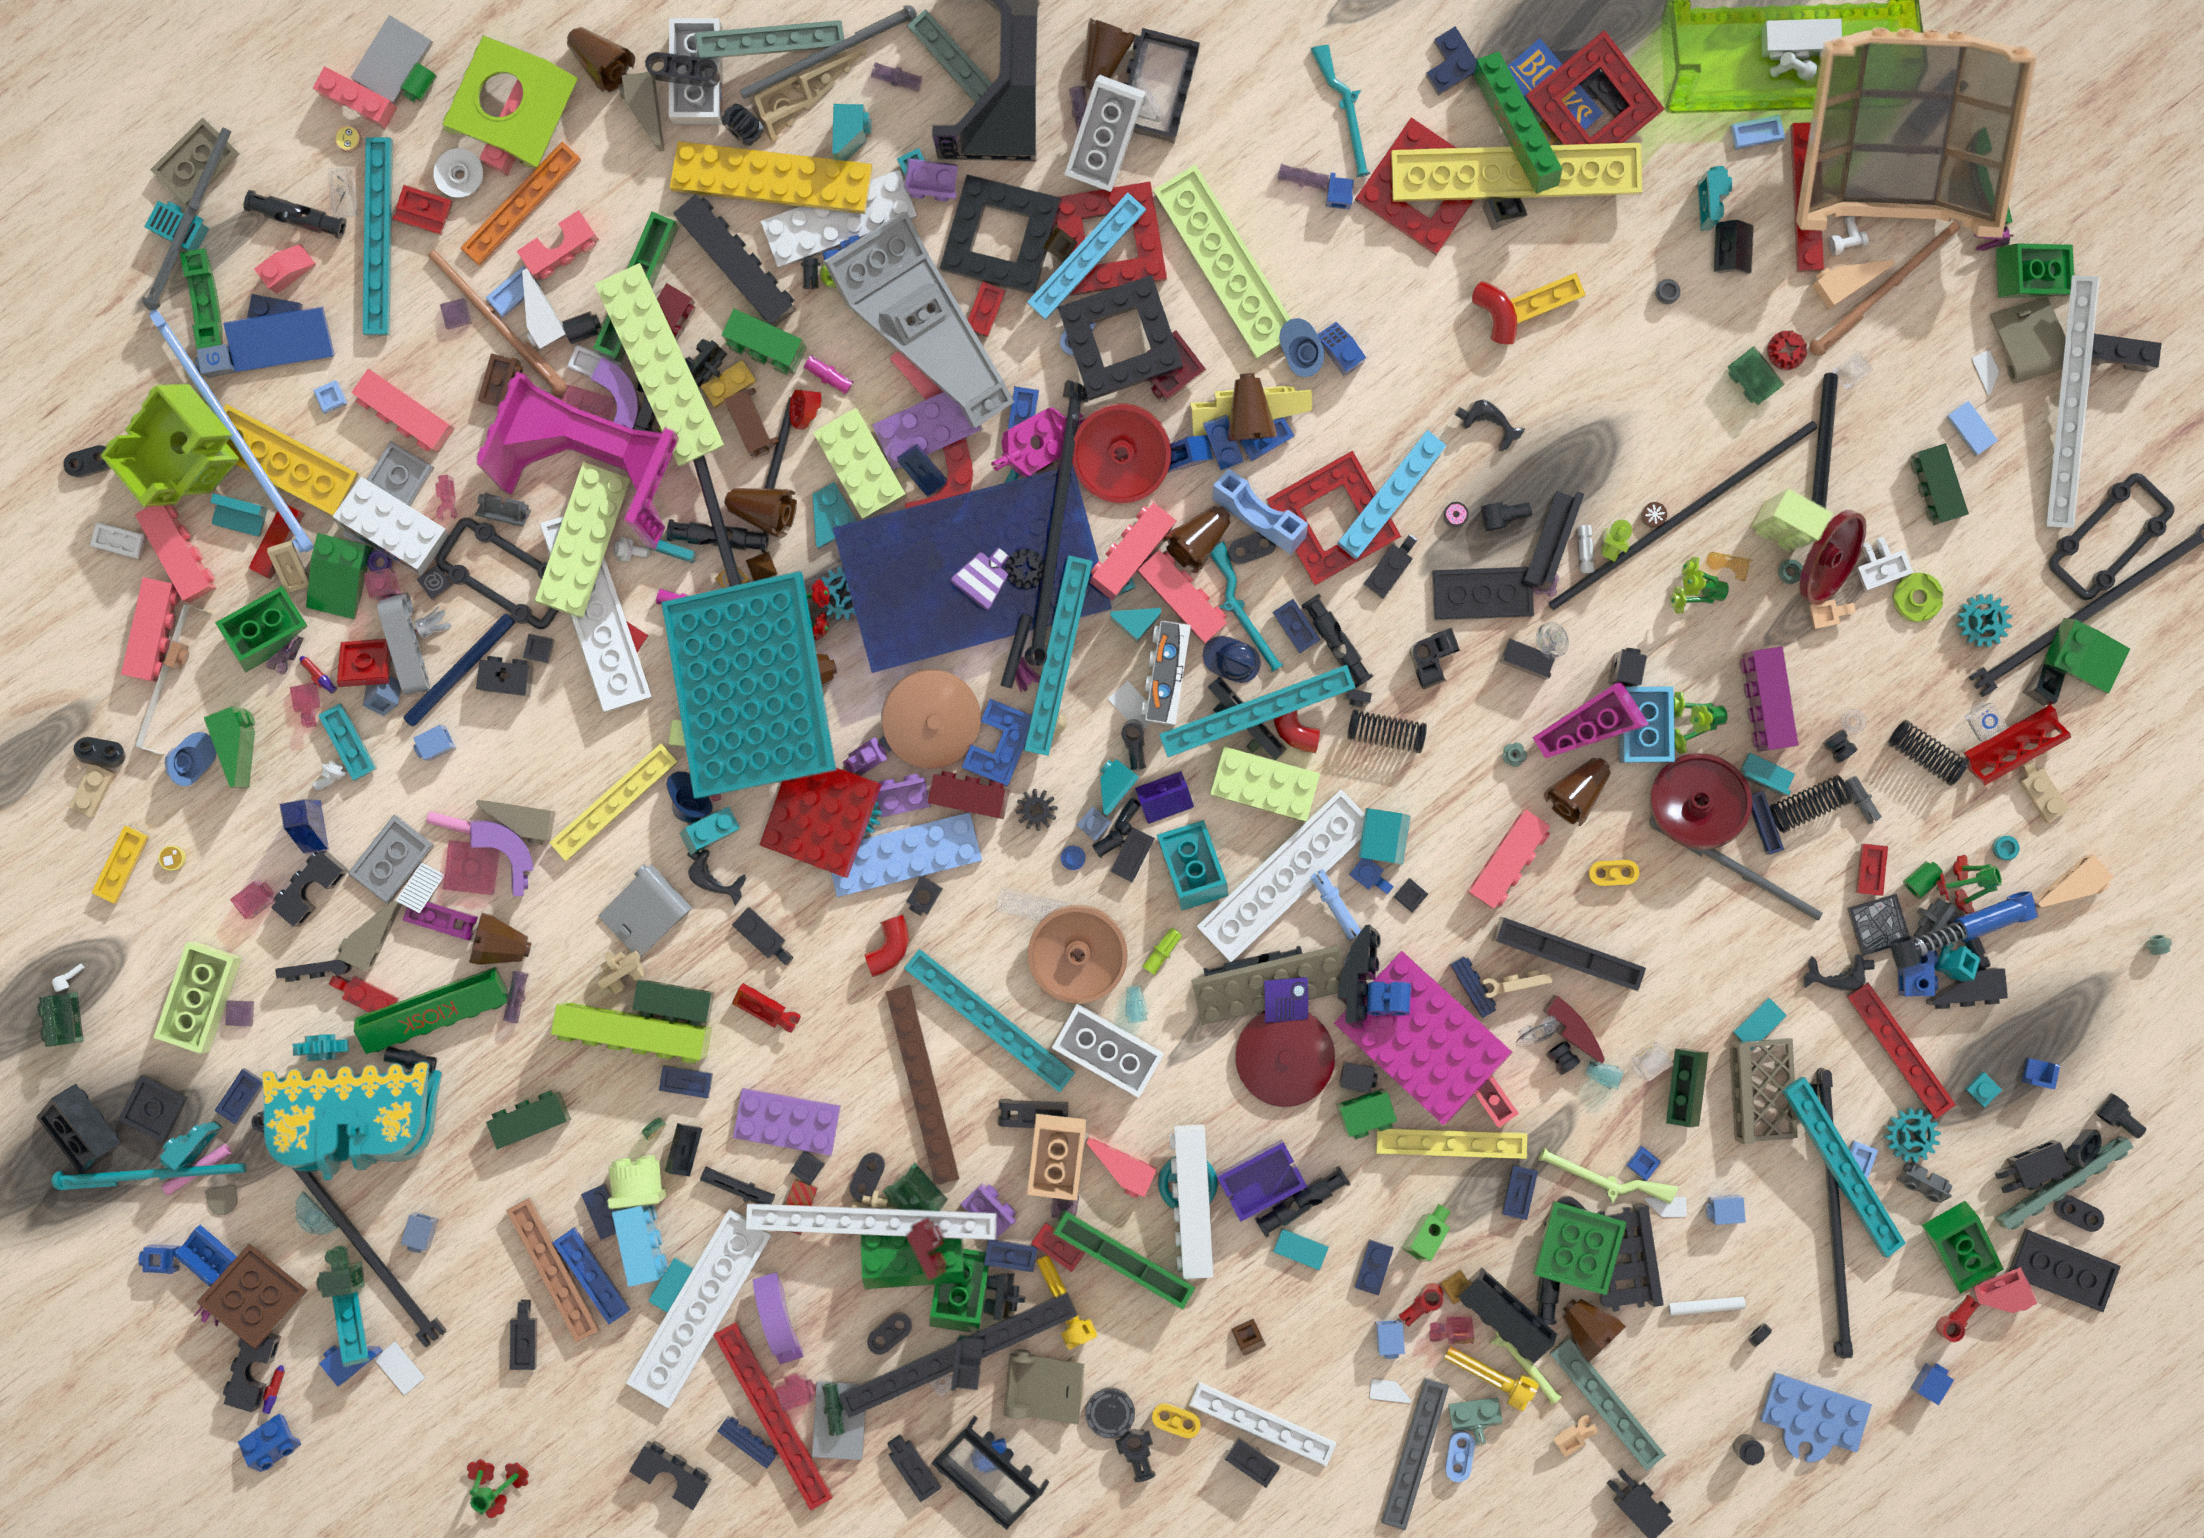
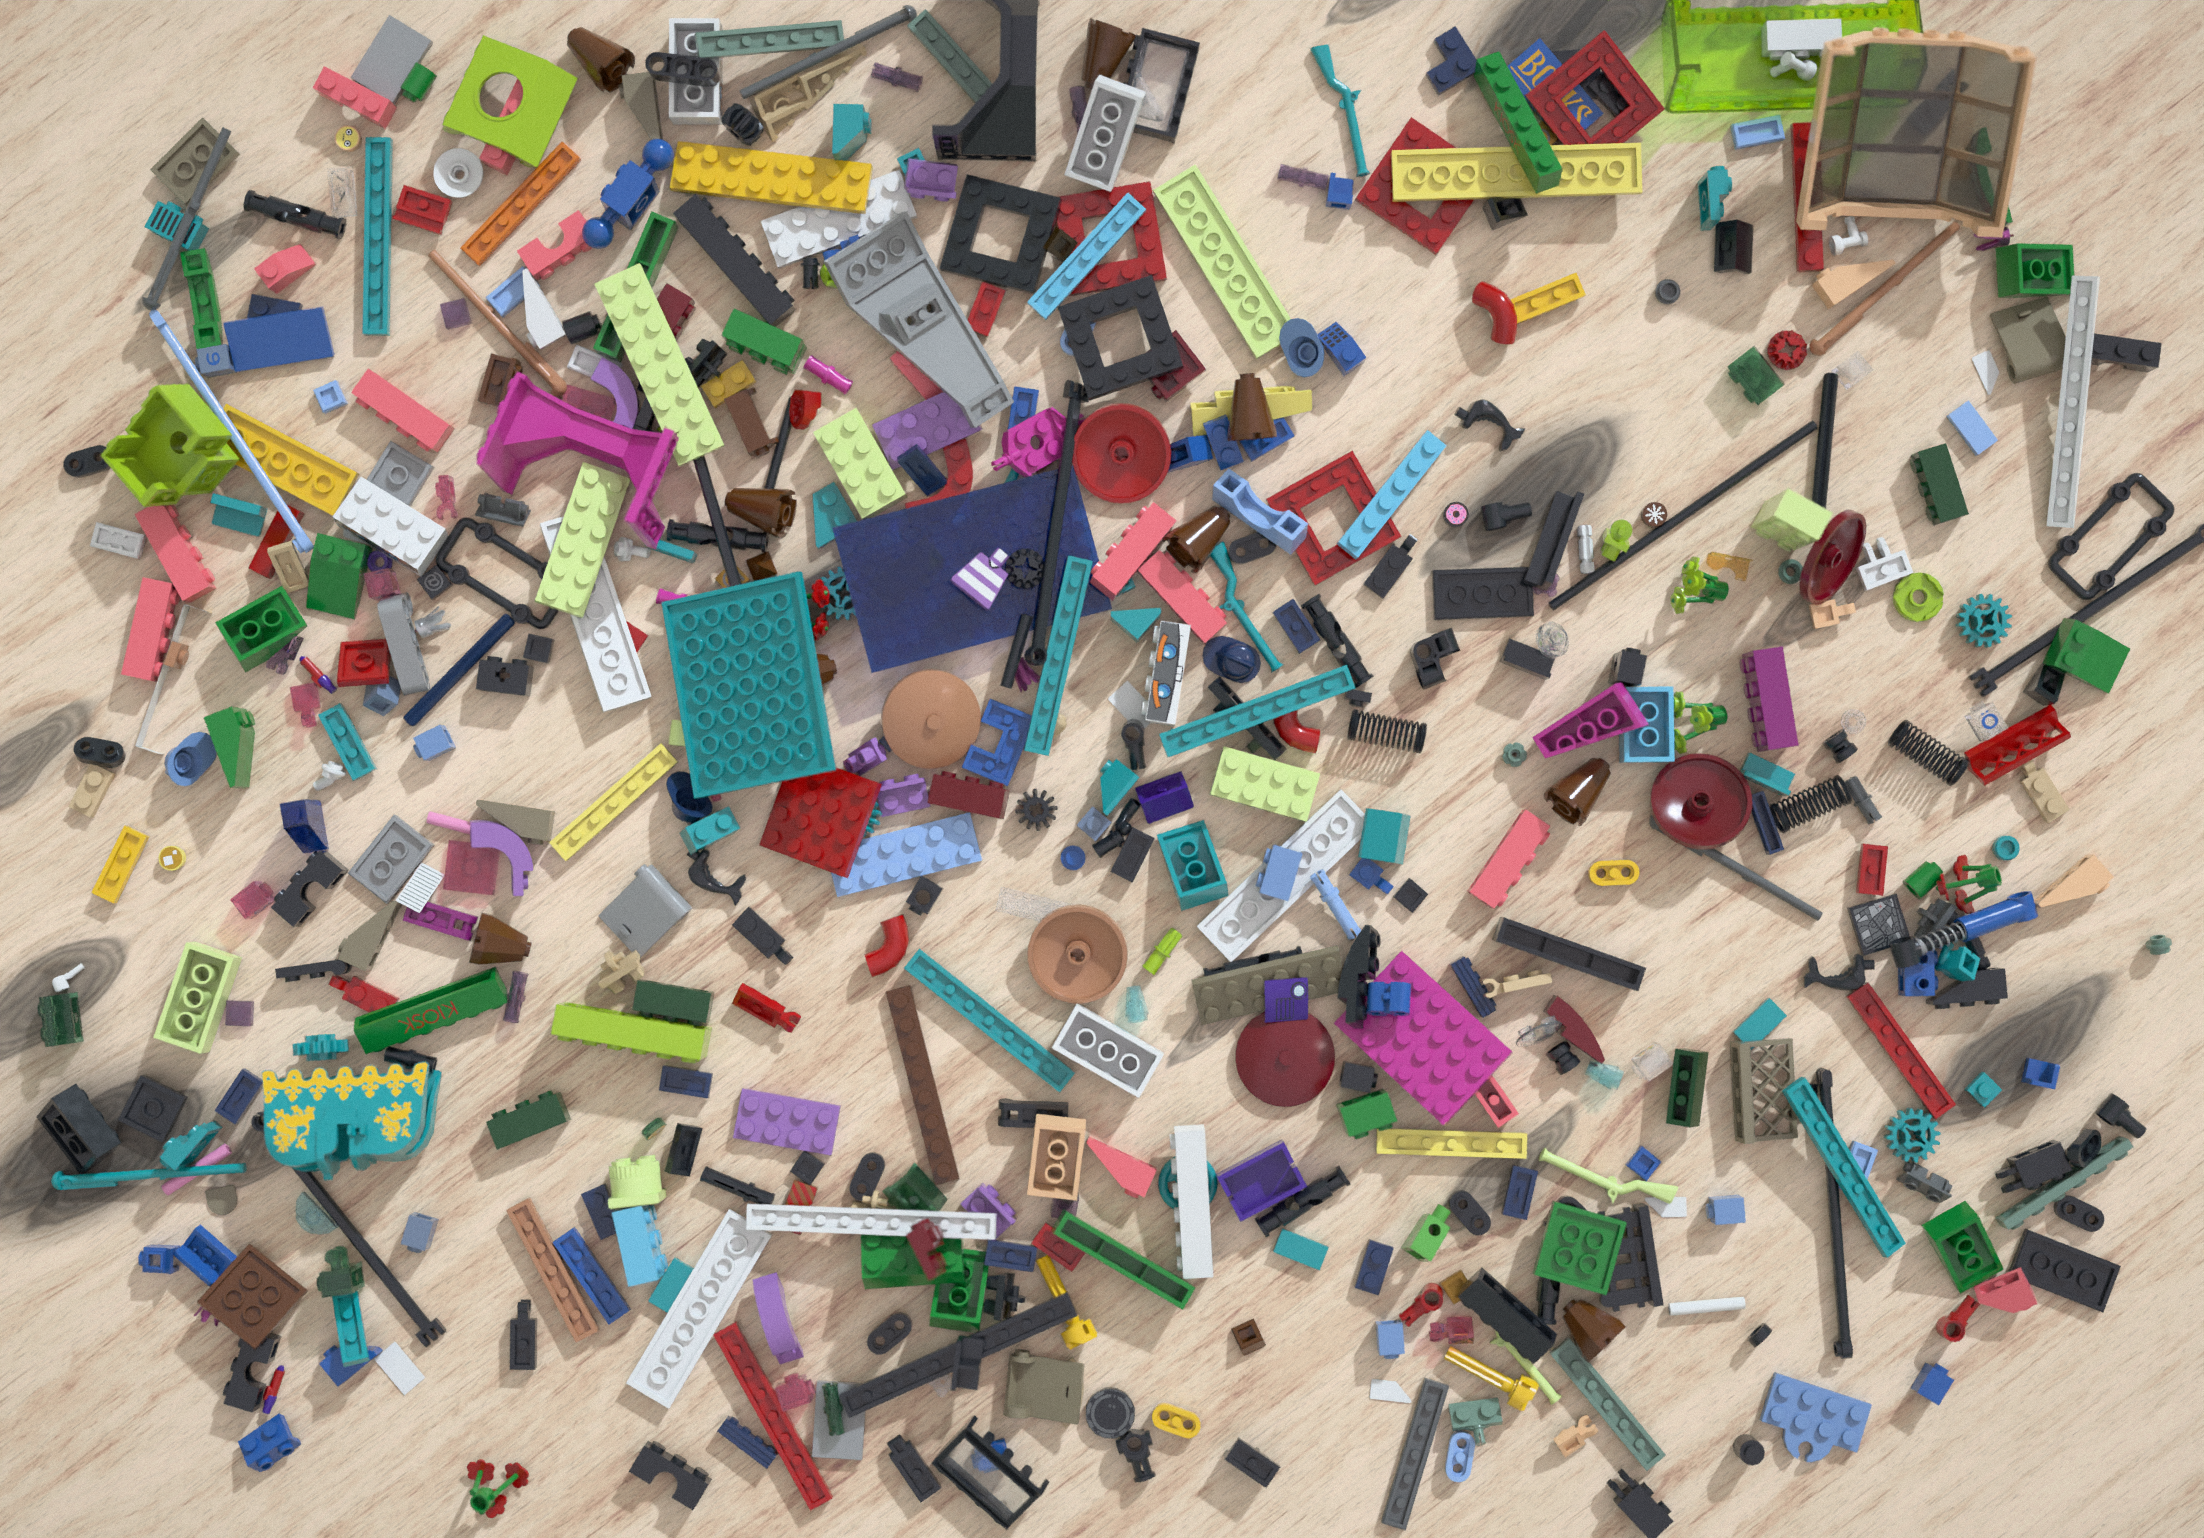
(628, 194): none -> blue brick
(1262, 1424): white tile -> none
(1279, 872): none -> medium blue brick
(1470, 1212): none -> black plate

